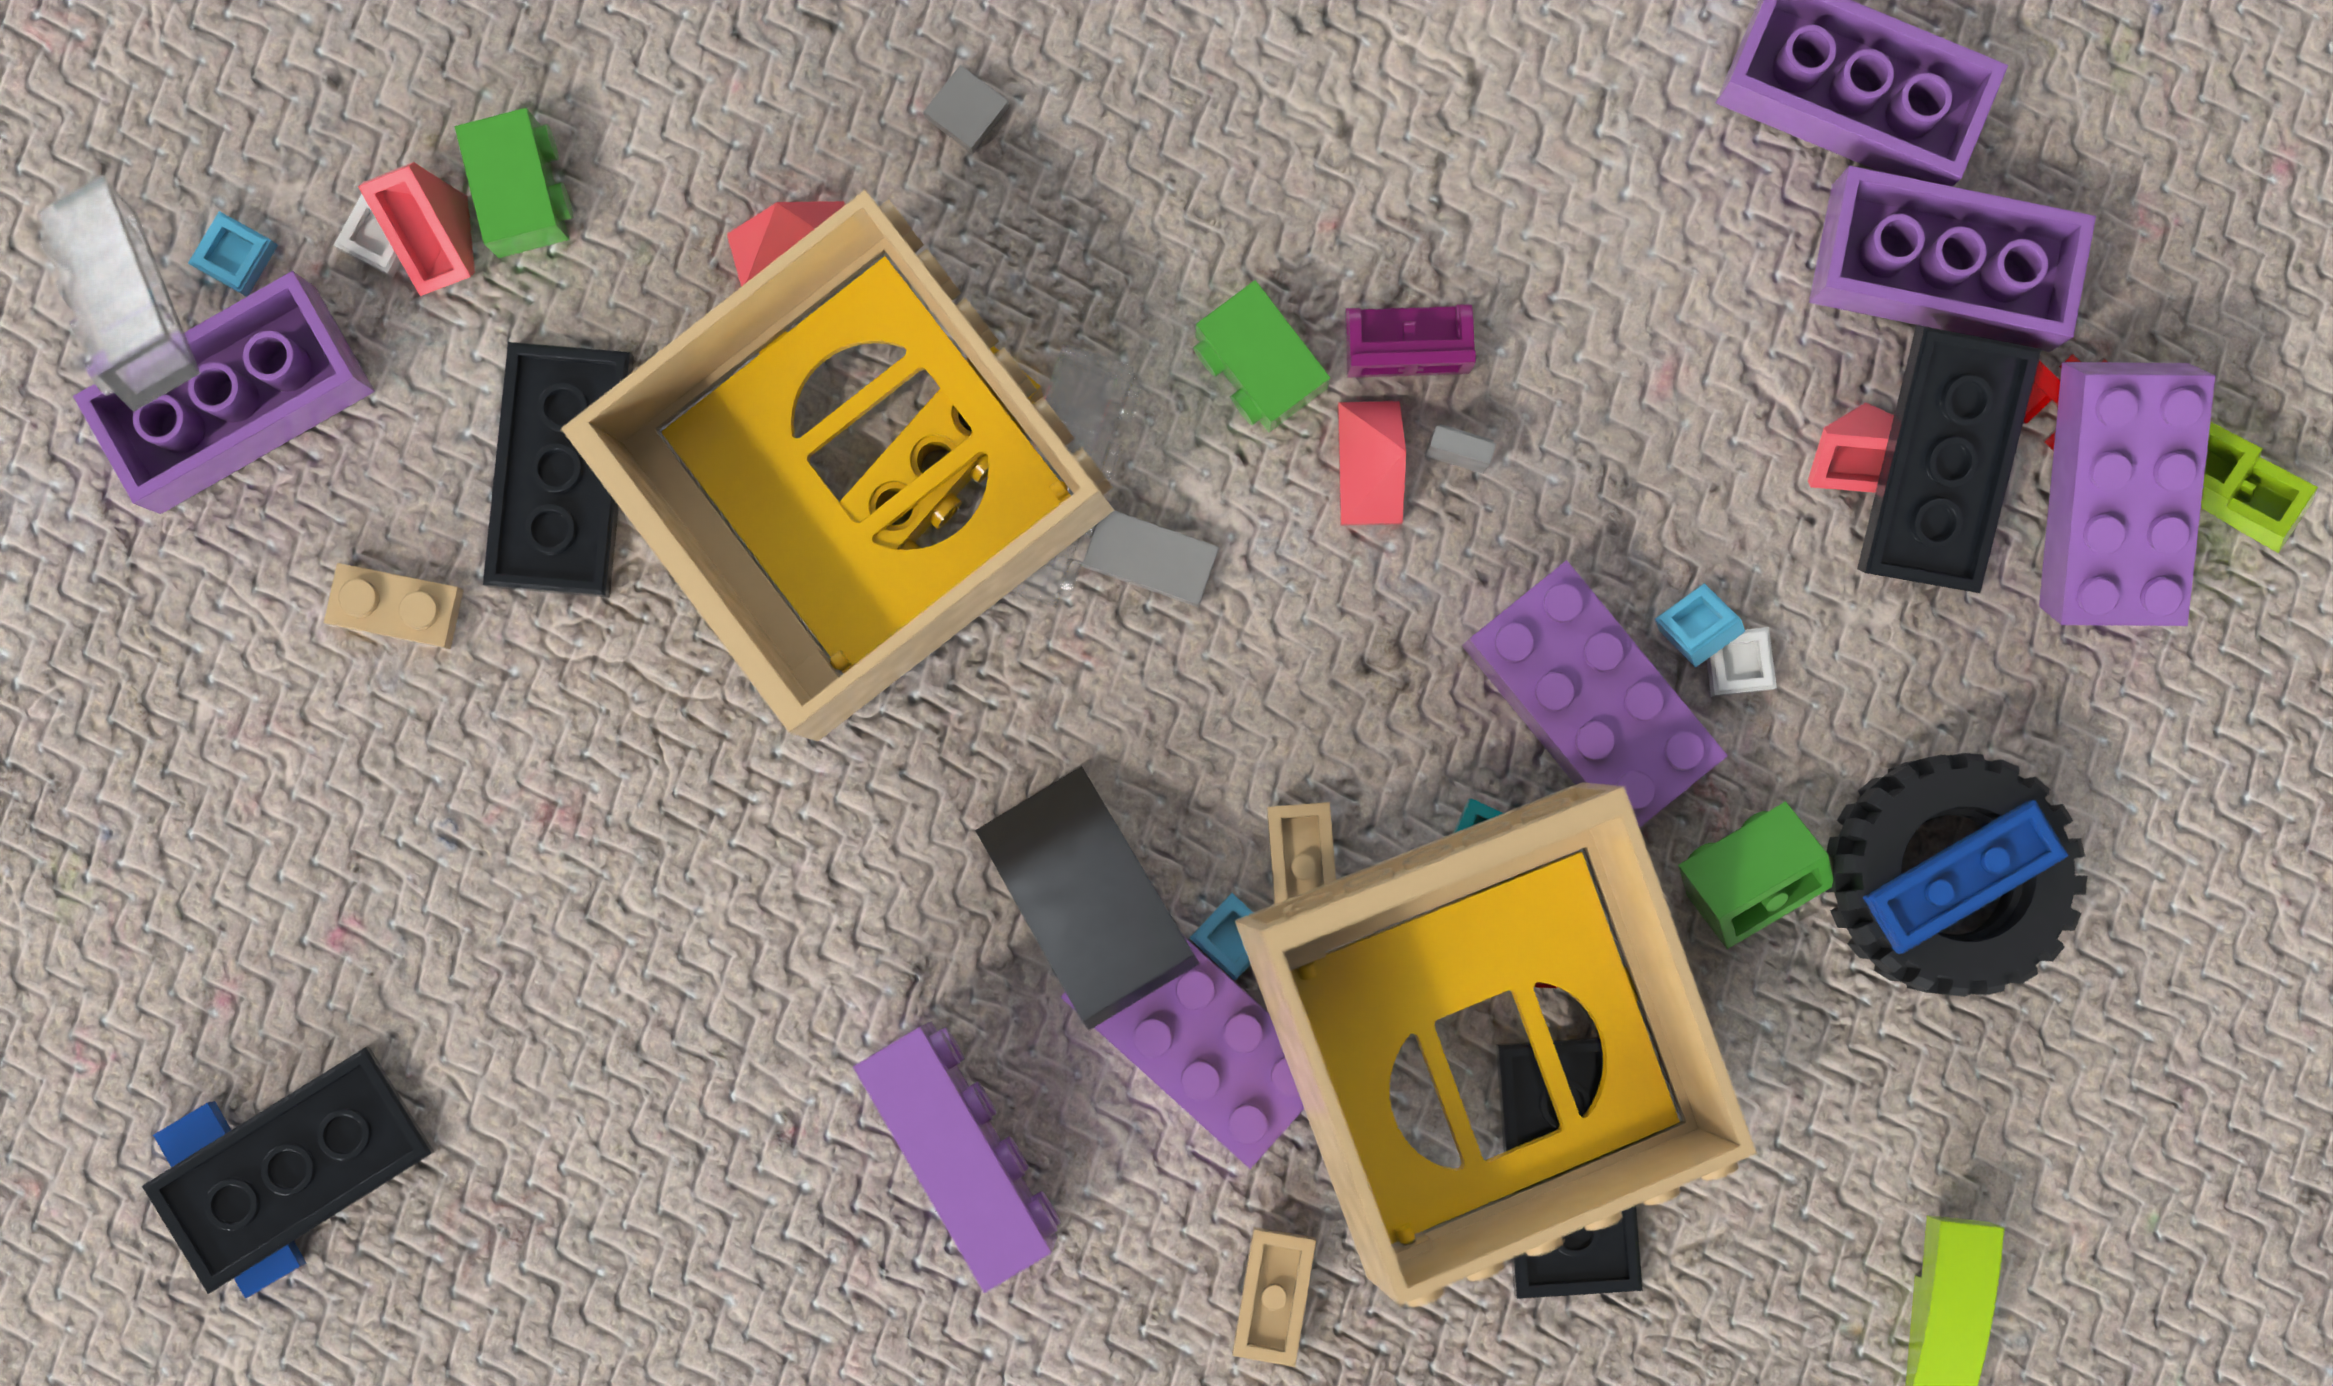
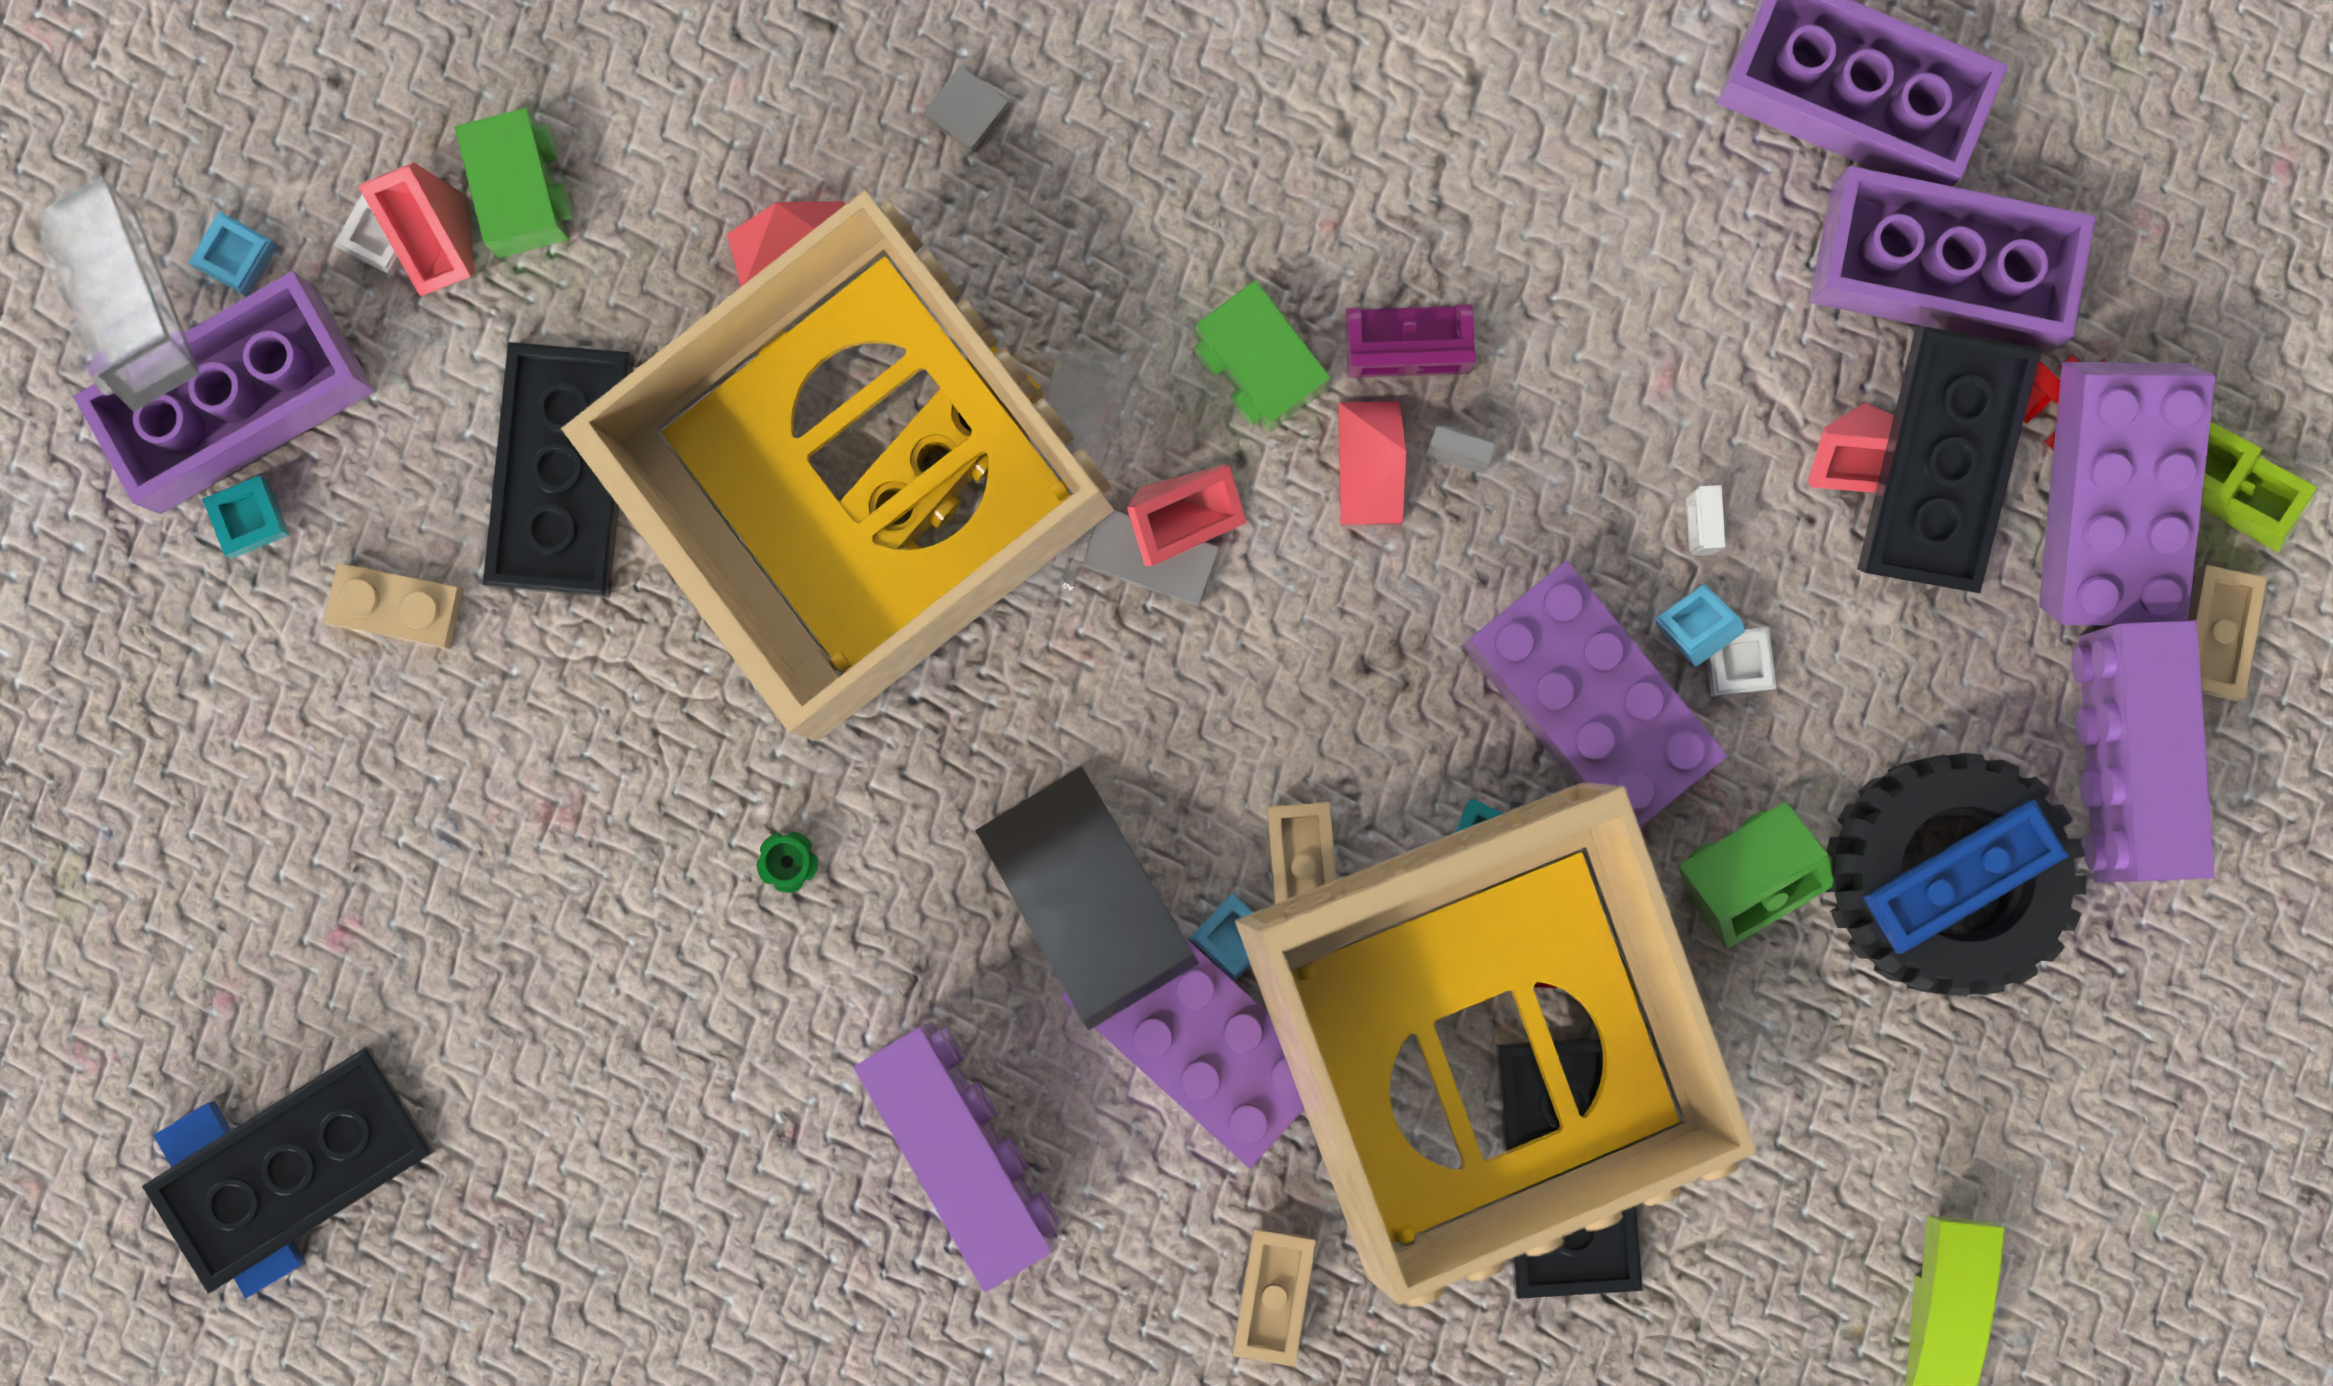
(245, 516): none -> teal plate
(770, 862): none -> green plate
(1184, 512): none -> coral slope
(1705, 520): none -> white tile
(2144, 753): none -> medium lavender brick
(2228, 619): none -> tan plate

